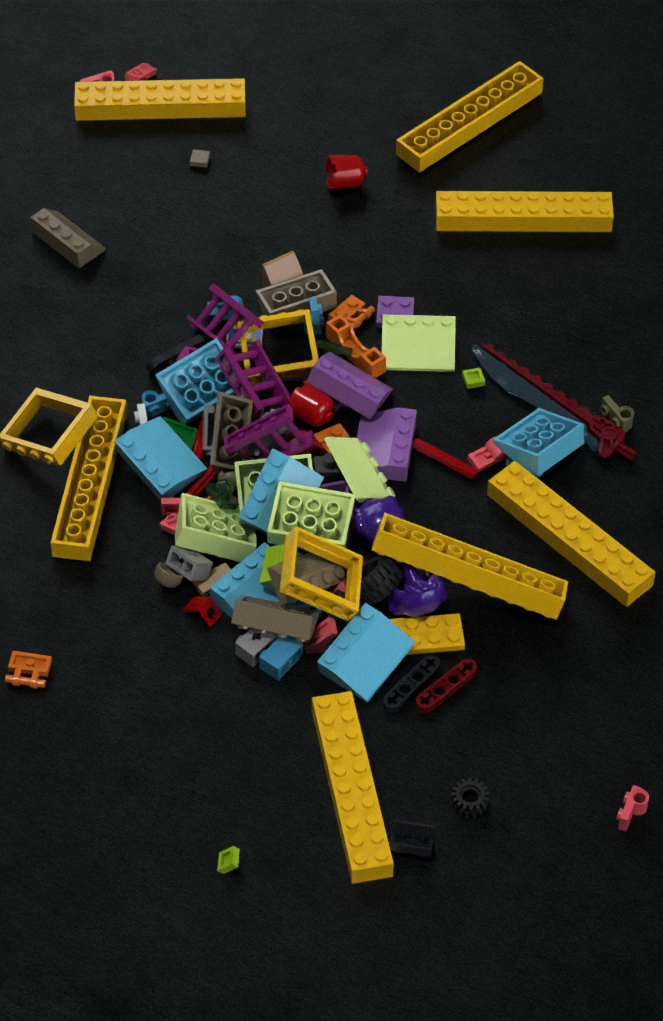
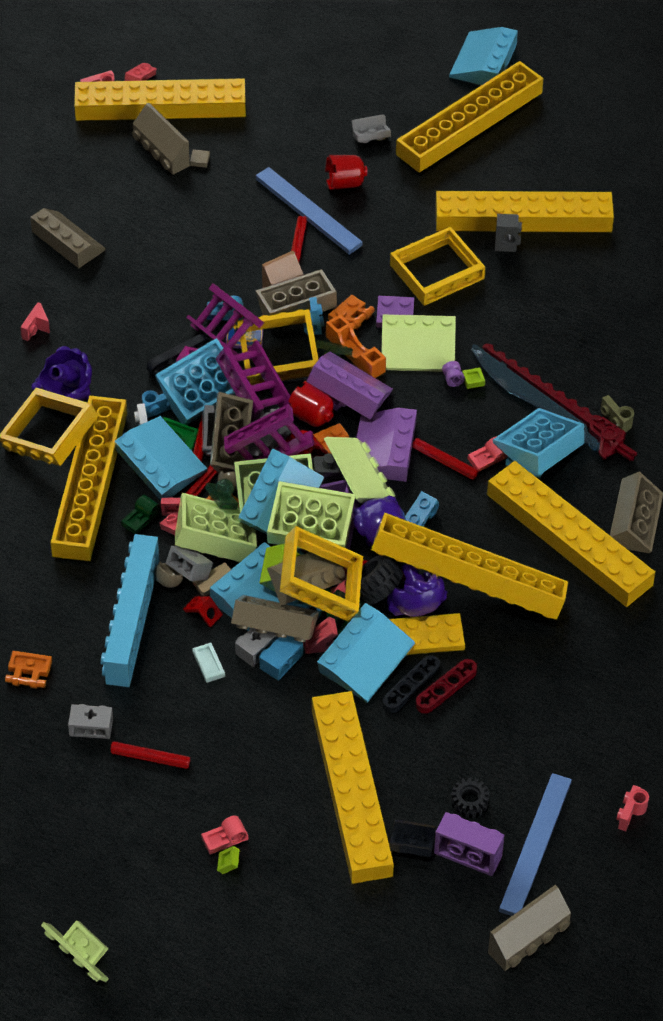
(36, 320): none -> coral slope
(66, 374): none -> dark purple piece
(82, 945): none -> yellowish green bracket
(90, 721): none -> light grey brick
(130, 611): none -> medium azure brick
(142, 515): none -> dark green plate
(150, 755): none -> red axle
(161, 139): none -> dark tan slope
(208, 662): none -> light aqua tile
(228, 834): none -> coral plate
(299, 236): none -> red axle
(310, 210): none -> medium blue tile
(370, 129): none -> light grey bracket
(422, 509): none -> dark azure plate
(447, 286): none -> yellow window
(453, 373): none -> medium lavender wheel
(469, 843): none -> medium lavender brick
(484, 55): none -> medium azure slope
(507, 232): none -> dark grey brick
(529, 928): none -> dark tan slope
(535, 845): none -> medium blue tile
(636, 513): none -> dark tan slope

